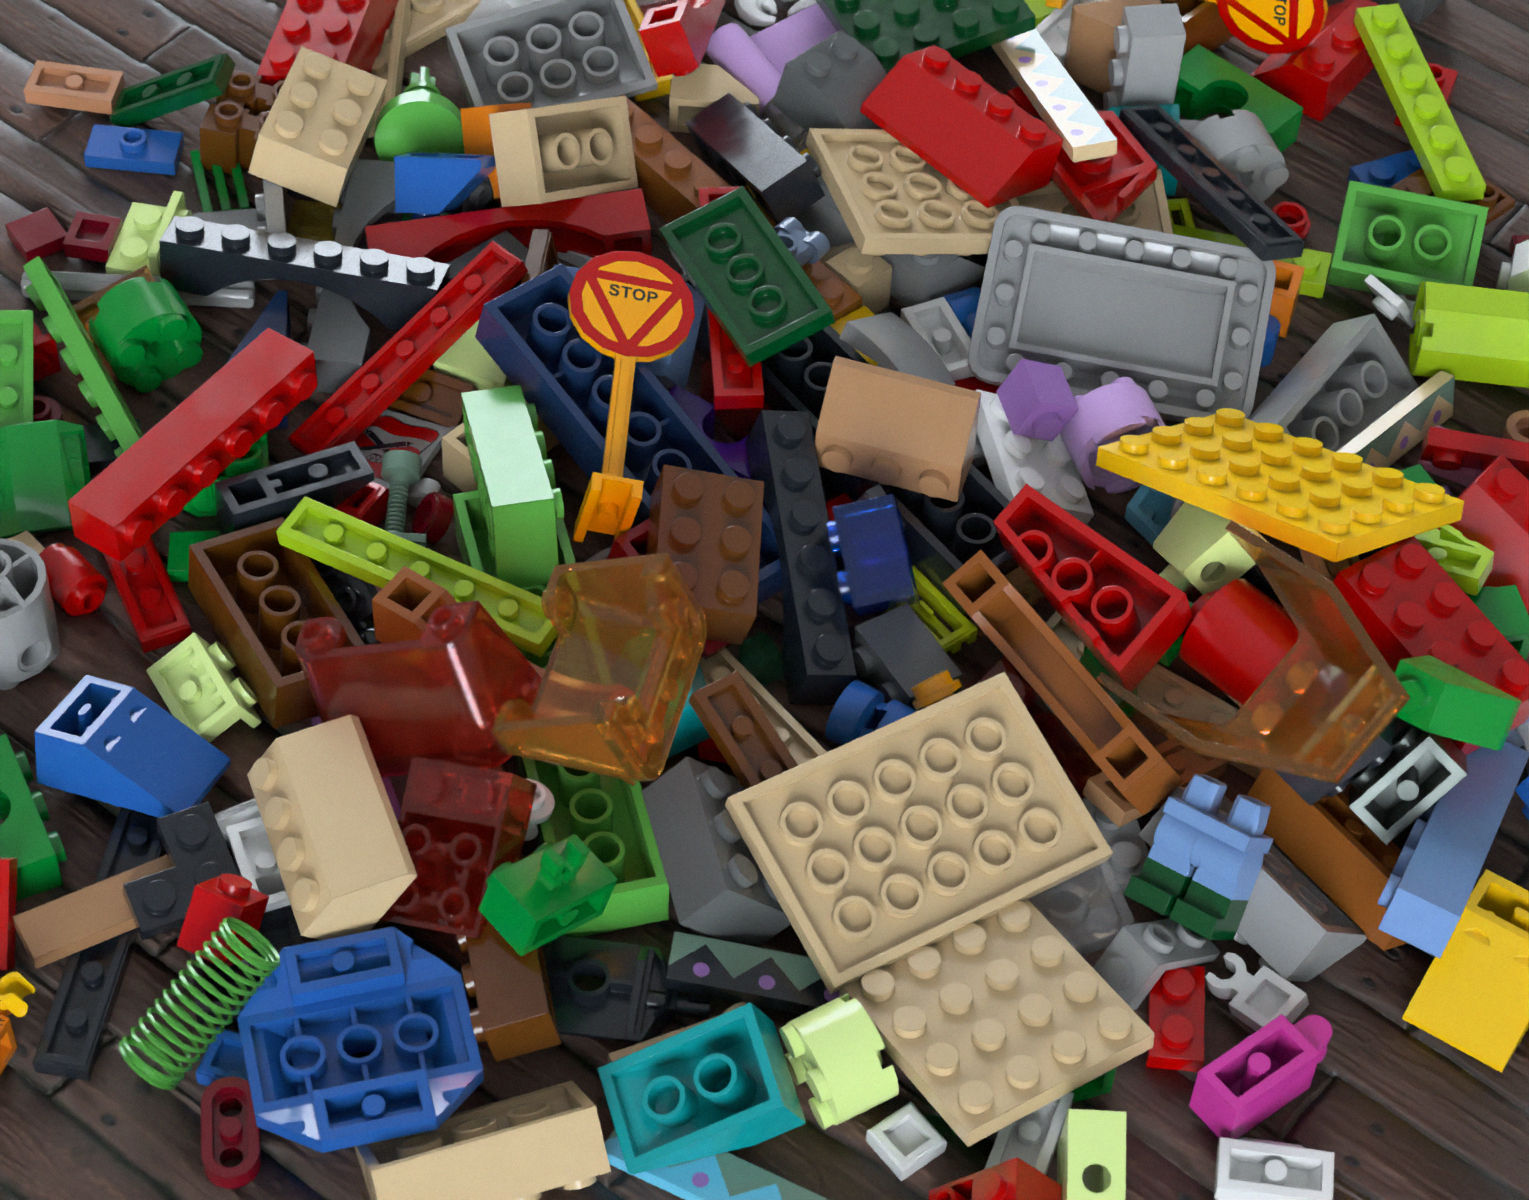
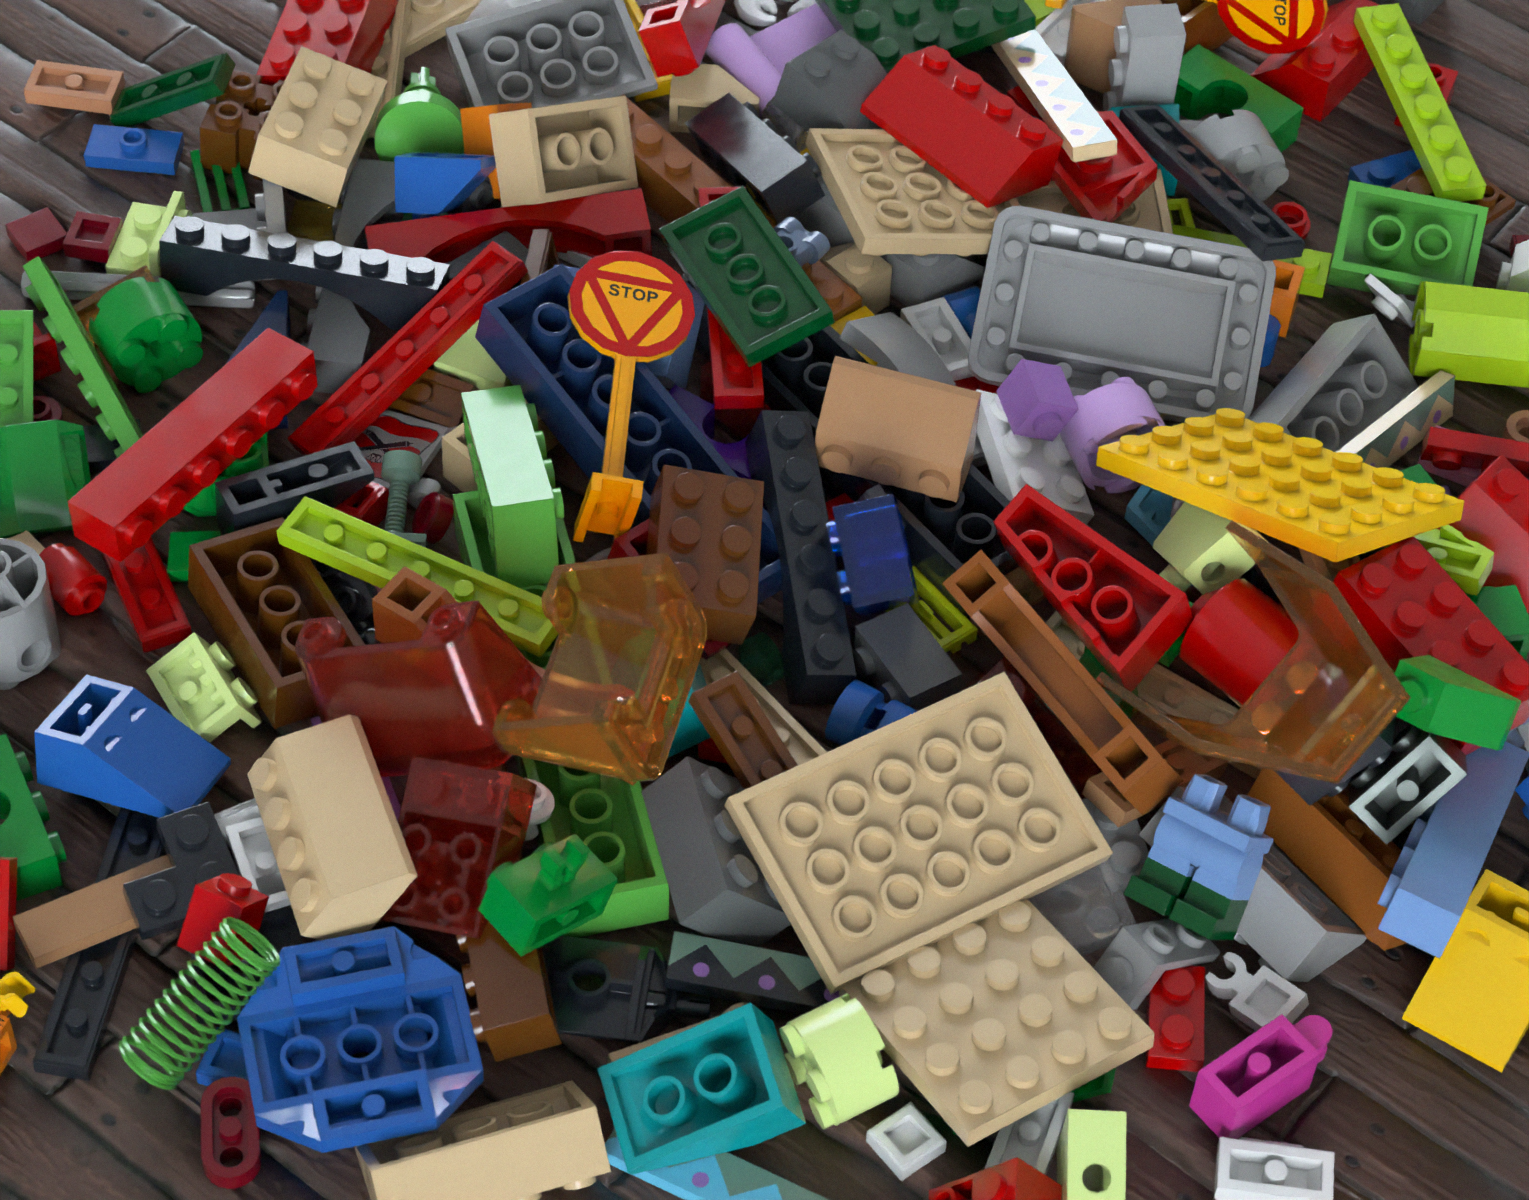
(934, 689): light orange plate -> none

